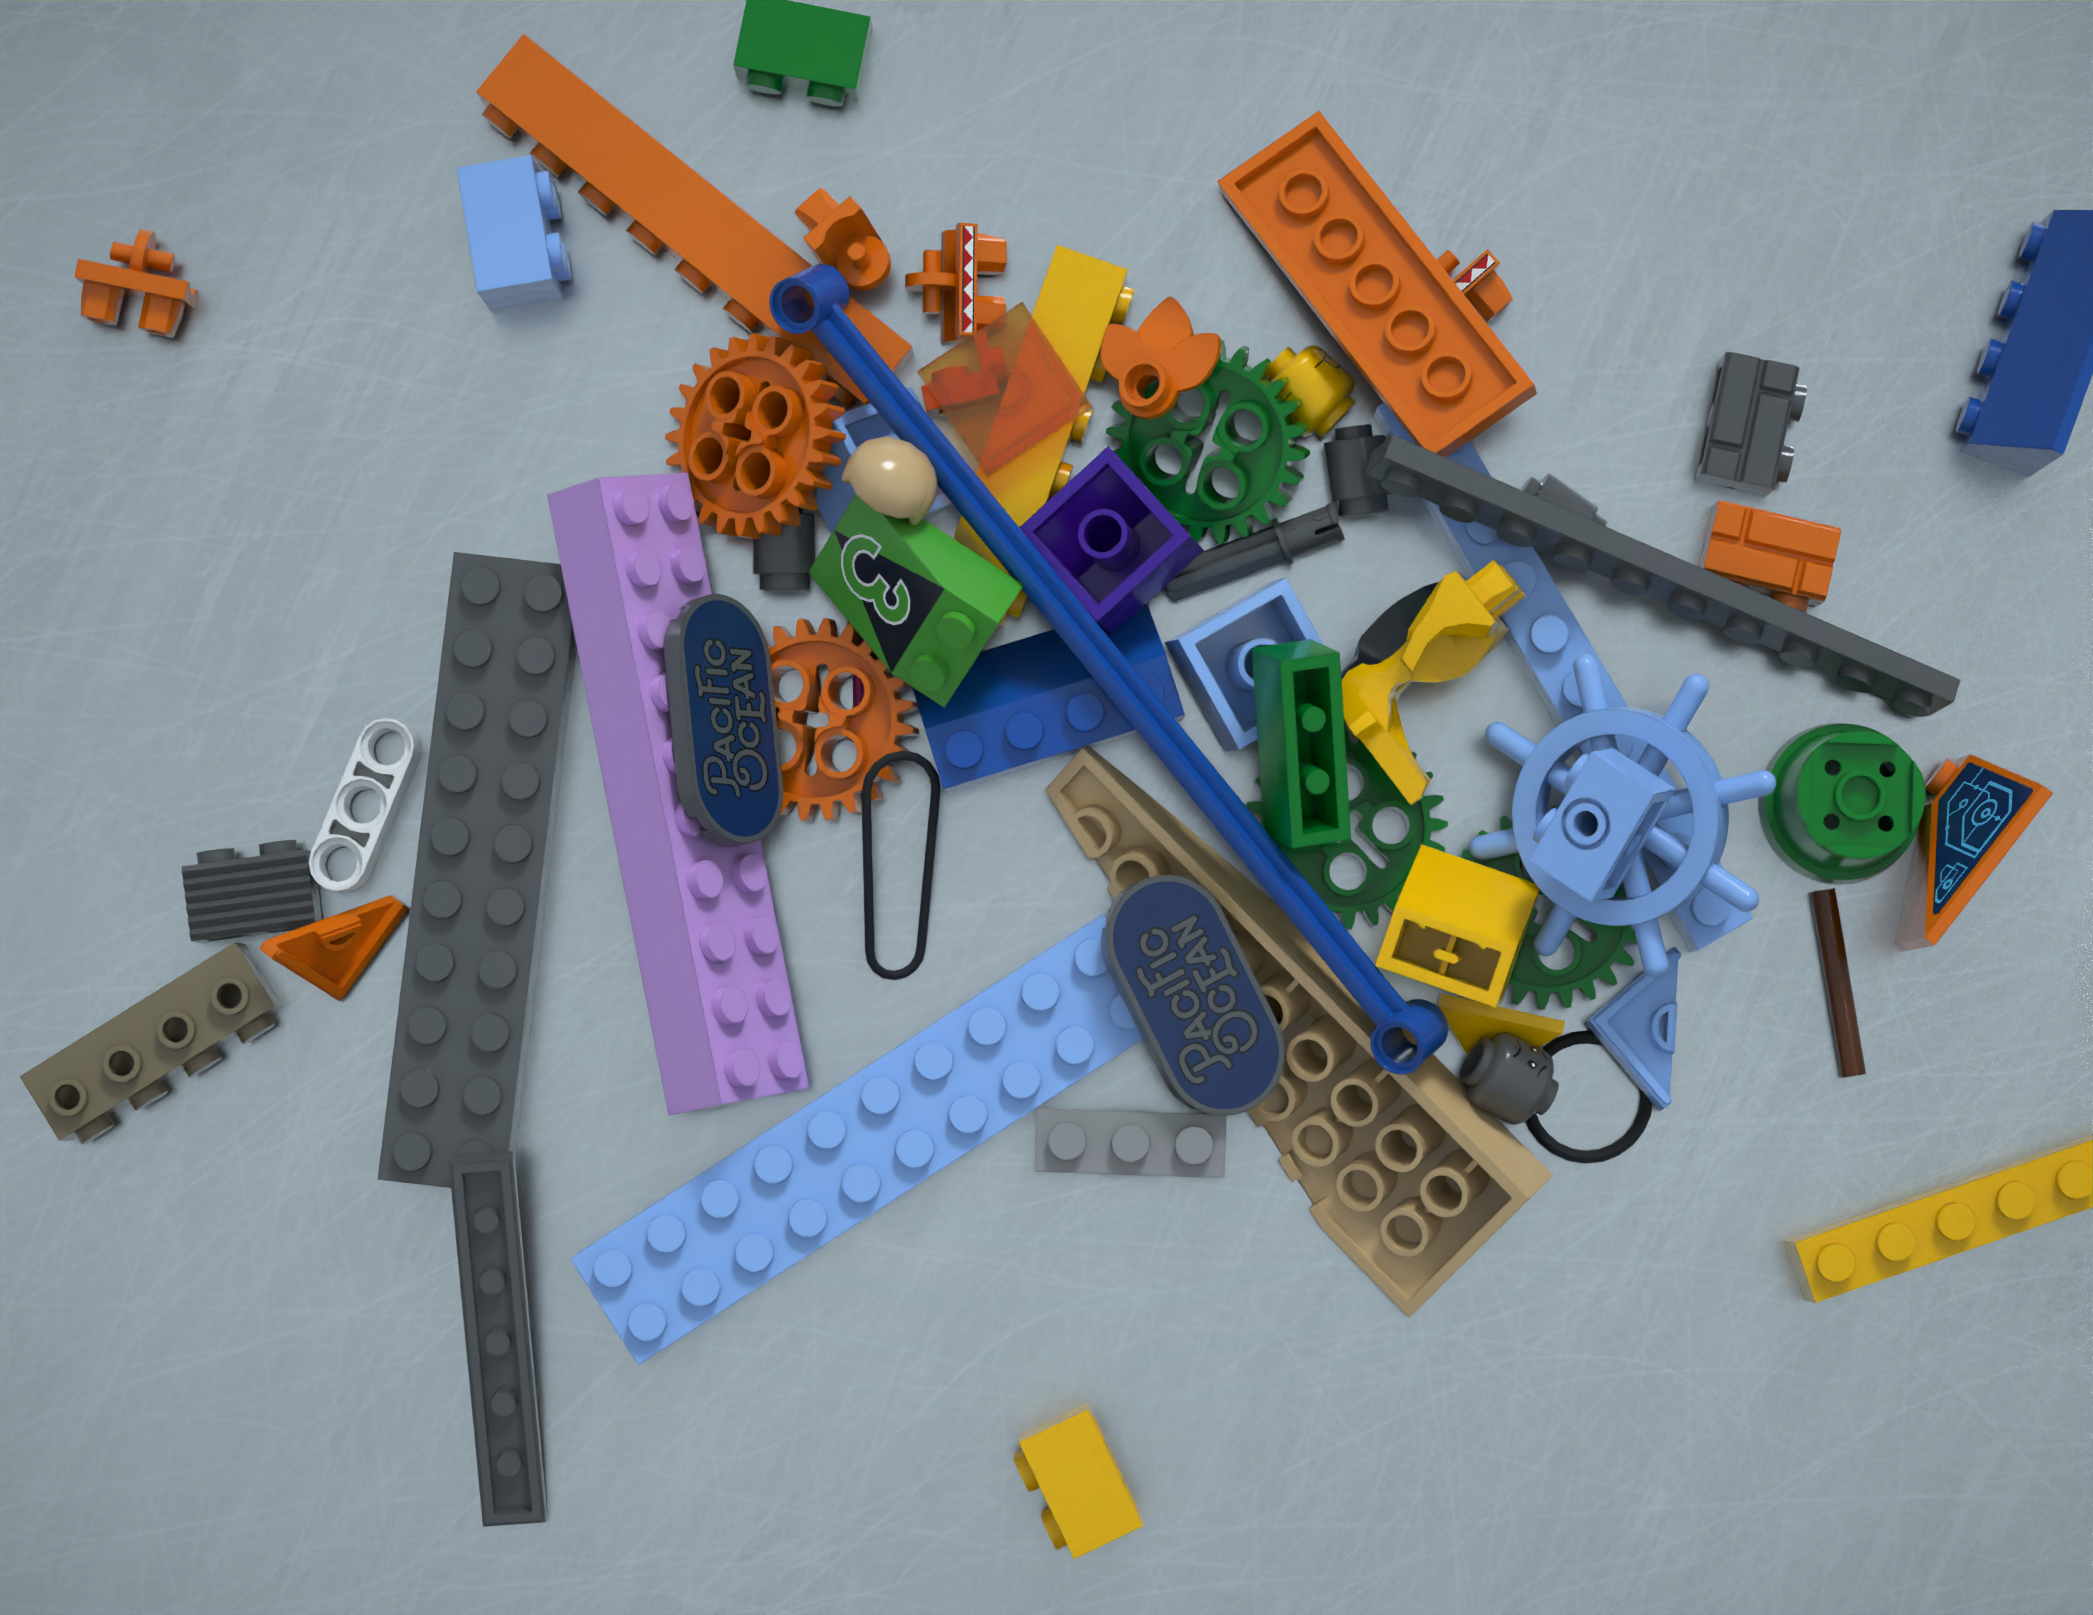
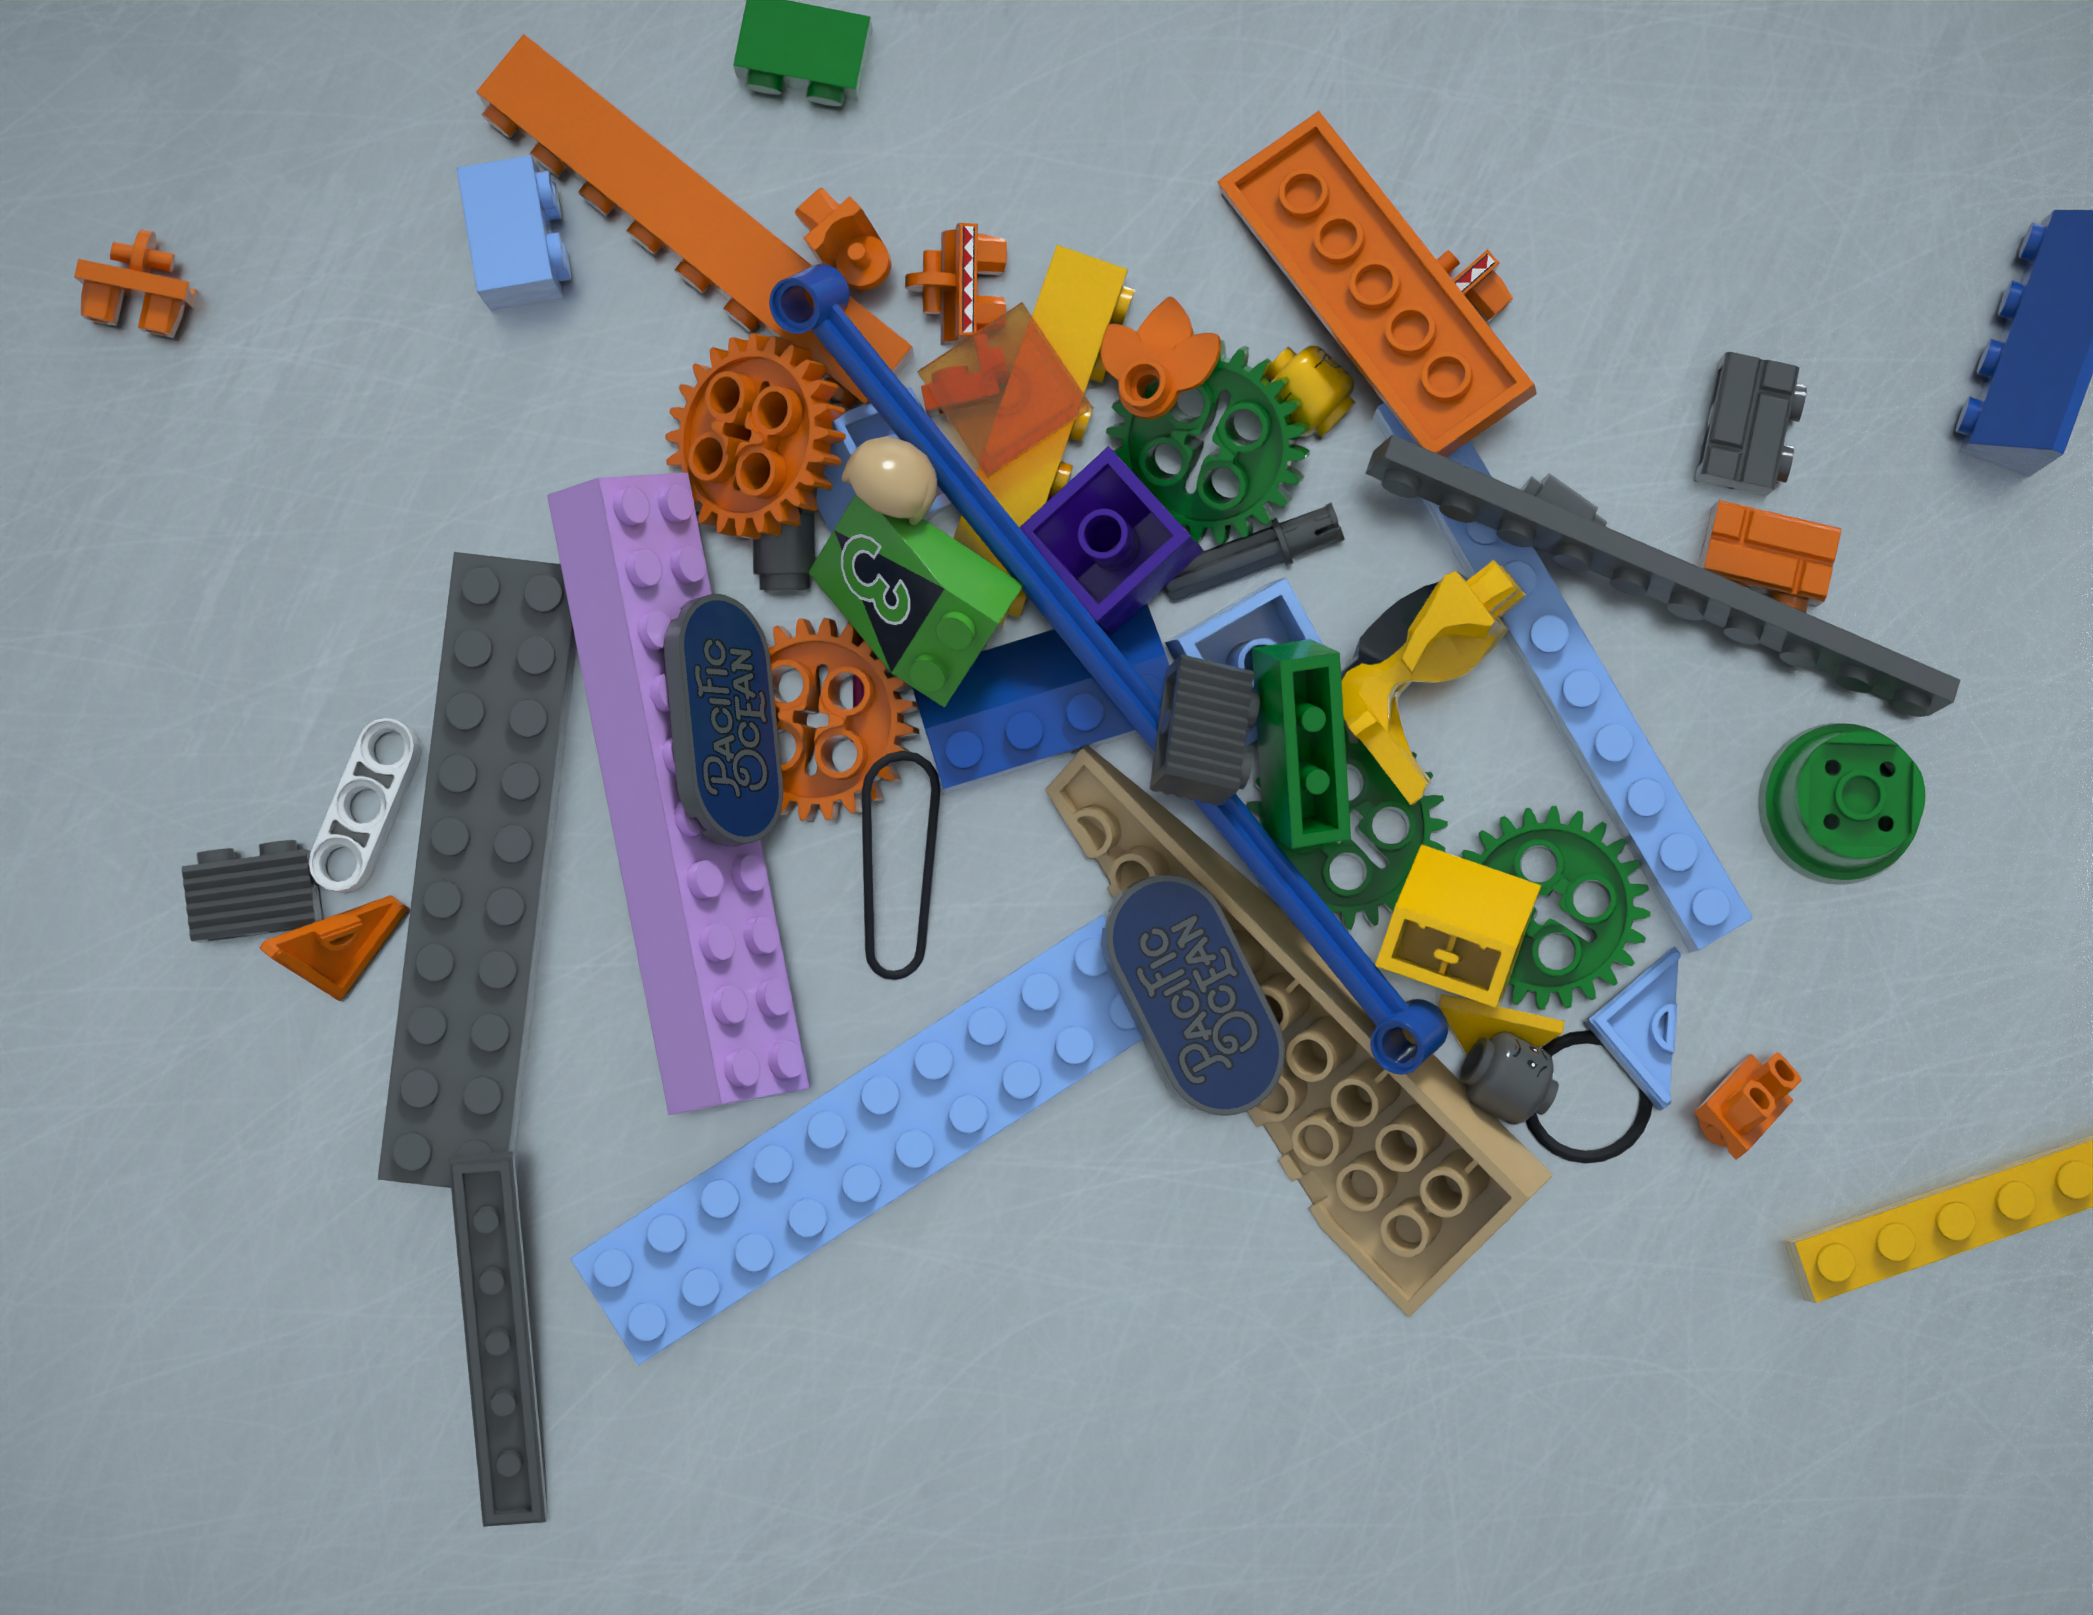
(152, 1043): dark tan brick -> none
(1079, 1482): yellow brick -> none
(1130, 1143): light grey arch -> none
(1204, 730): none -> dark grey brick
(1346, 470): dark grey brick -> none
(1613, 811): light blue piece -> none
(1747, 1103): none -> orange hips
(1838, 983): reddish brown bar -> none
(1961, 838): slope -> none

